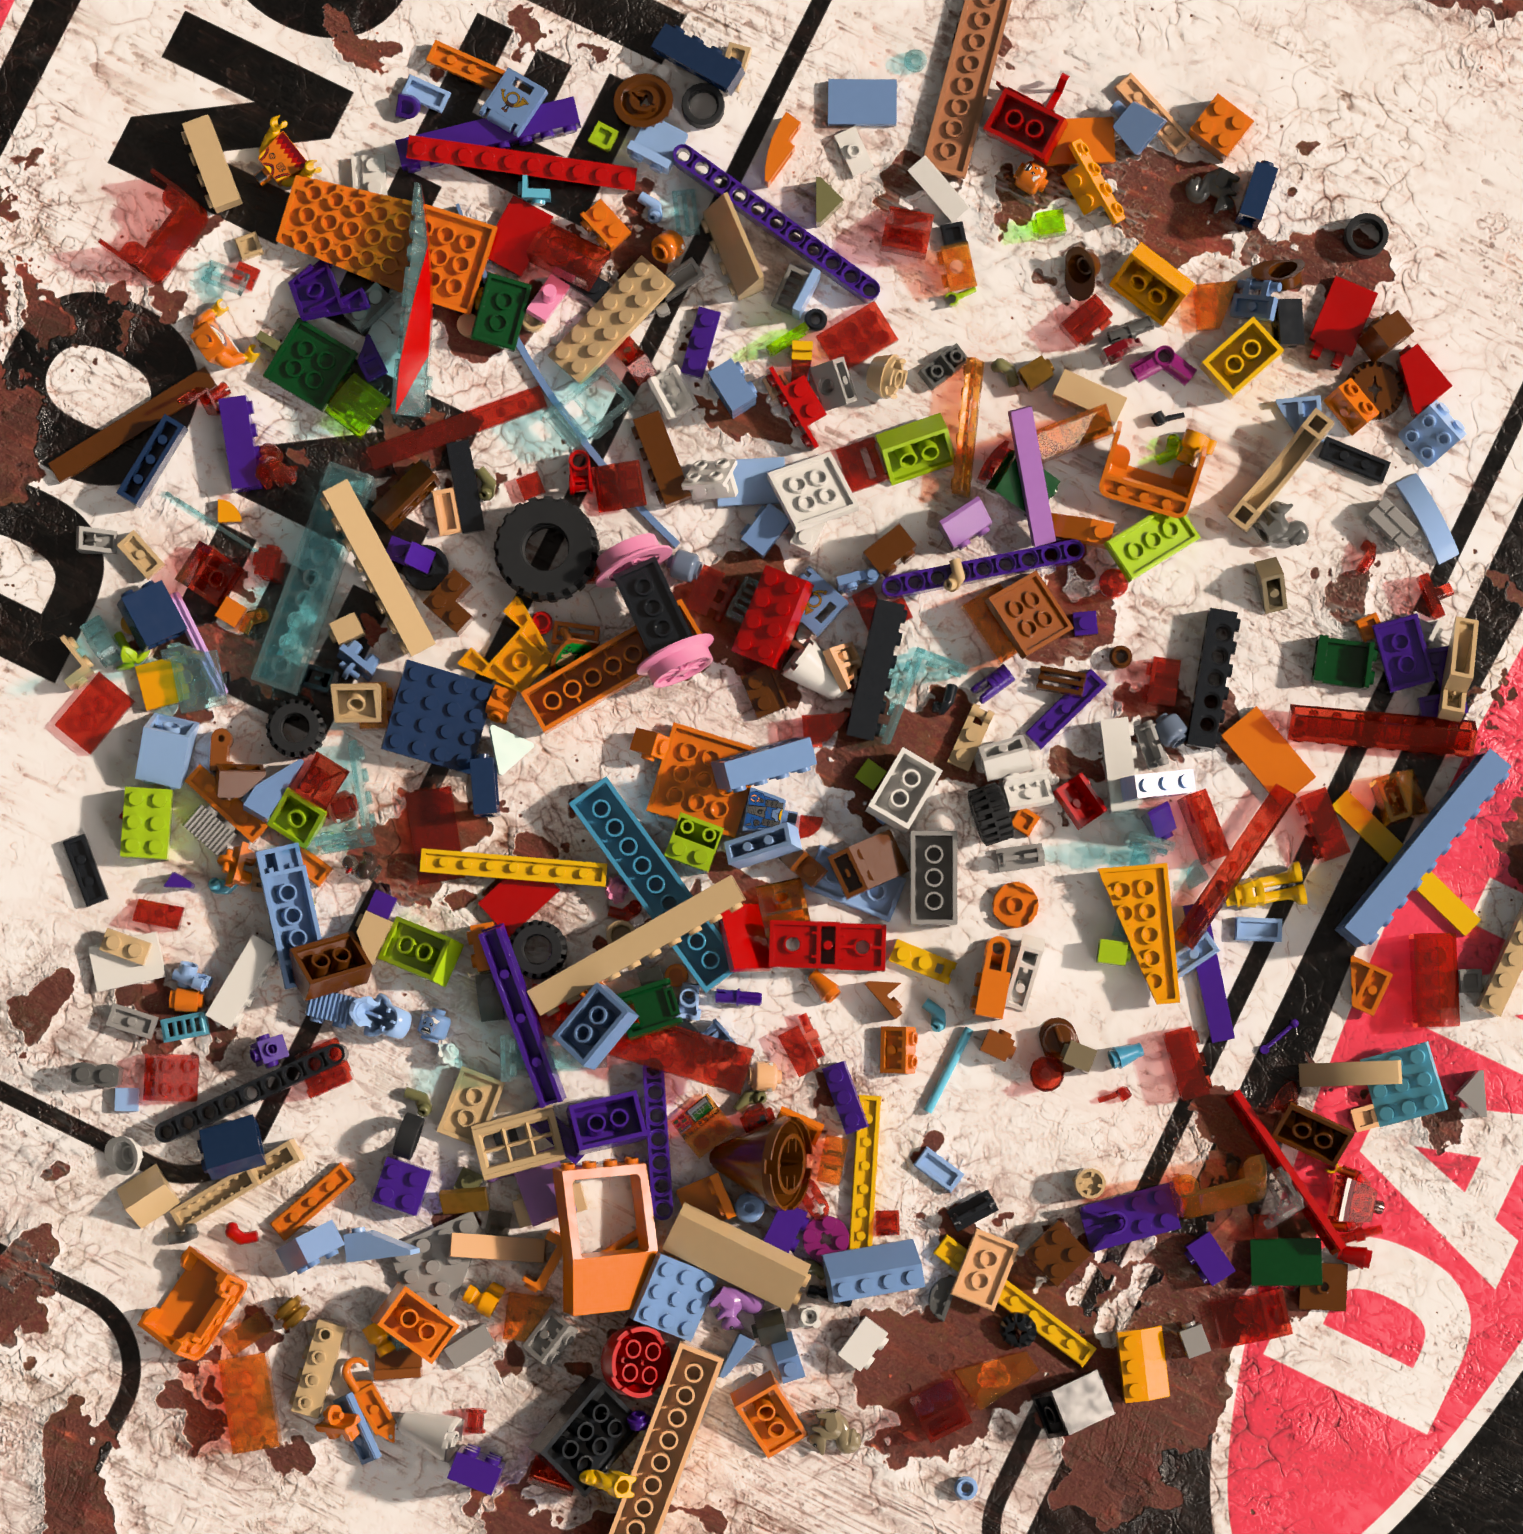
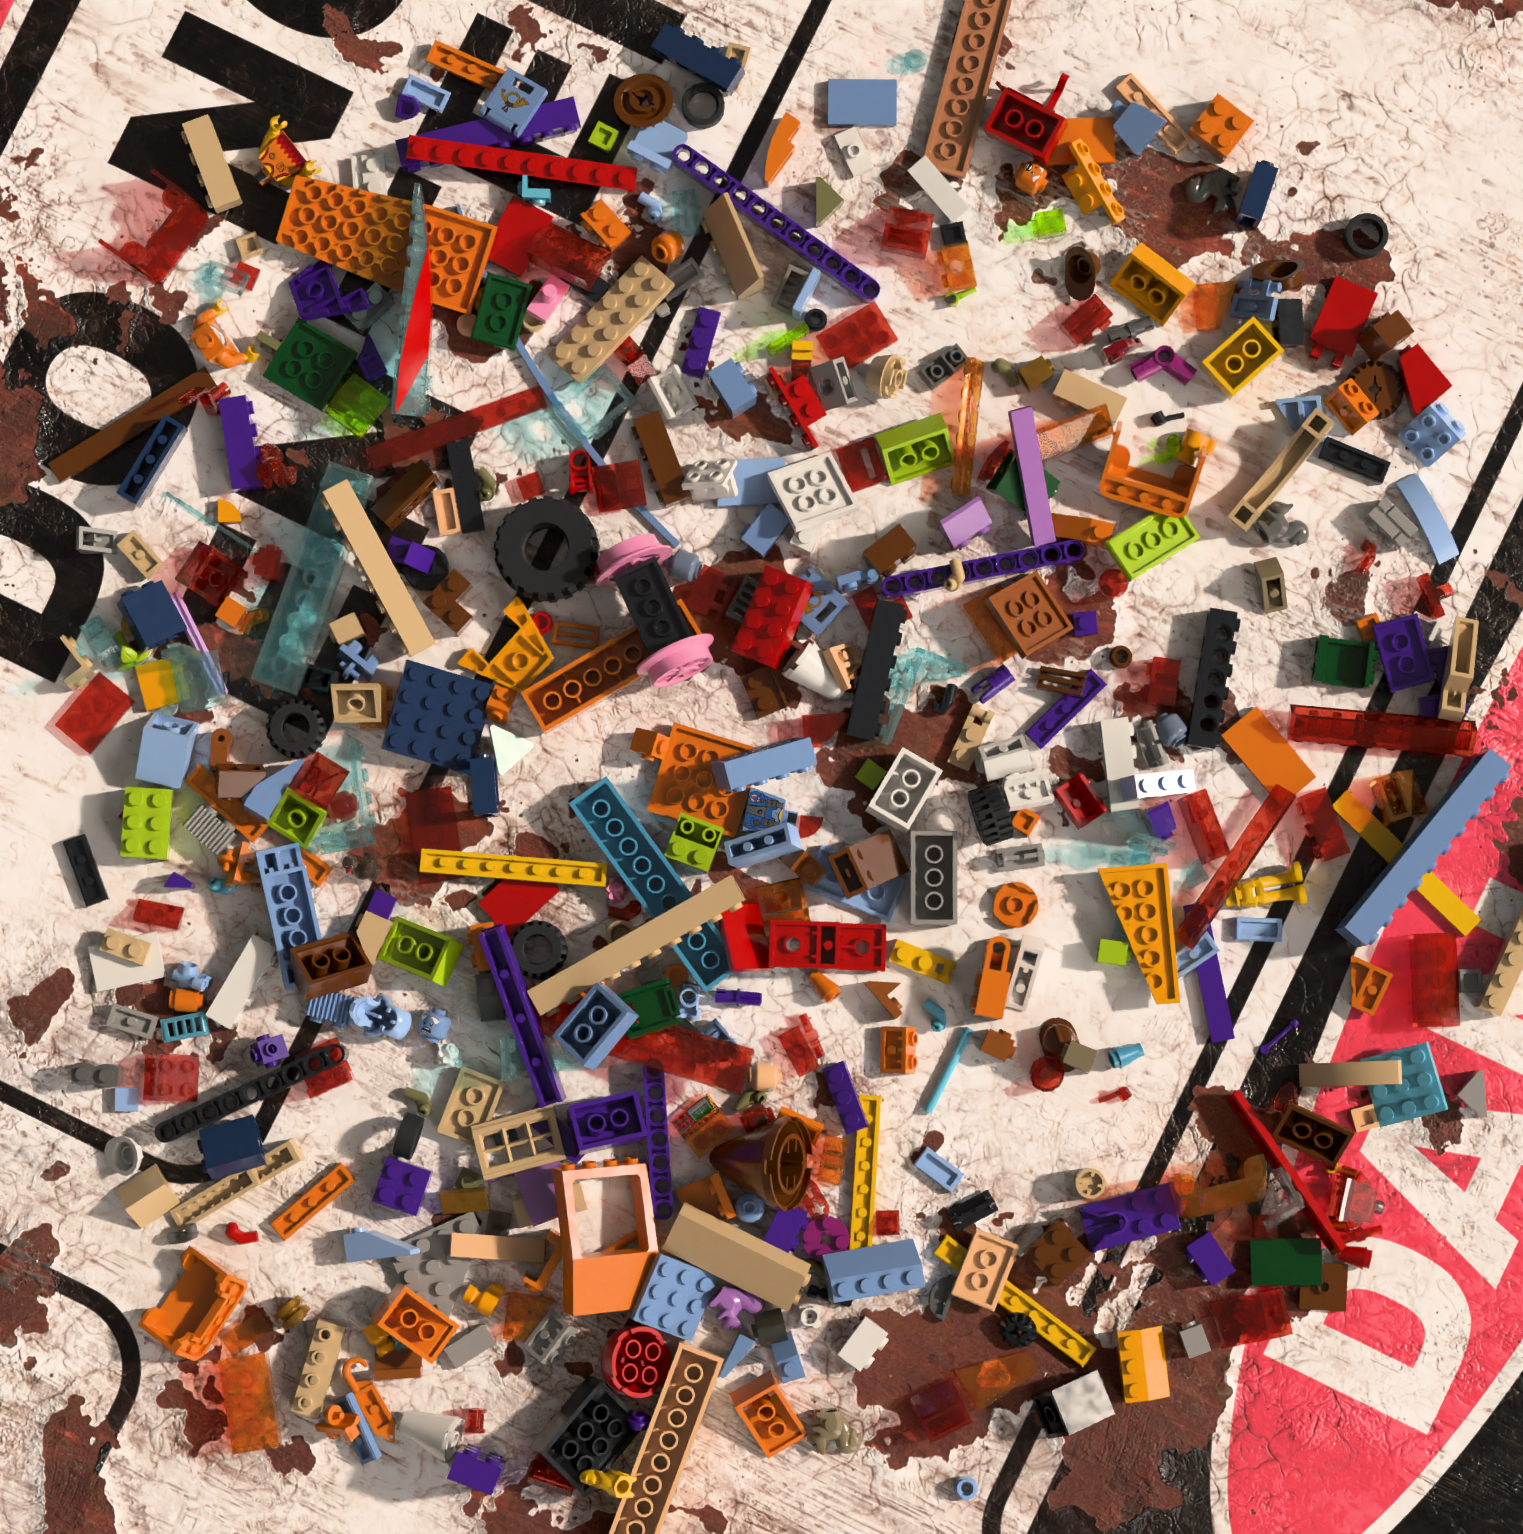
(306, 1249): medium blue brick -> none
(570, 650): shield -> none
(1187, 1063): clear red brick -> none

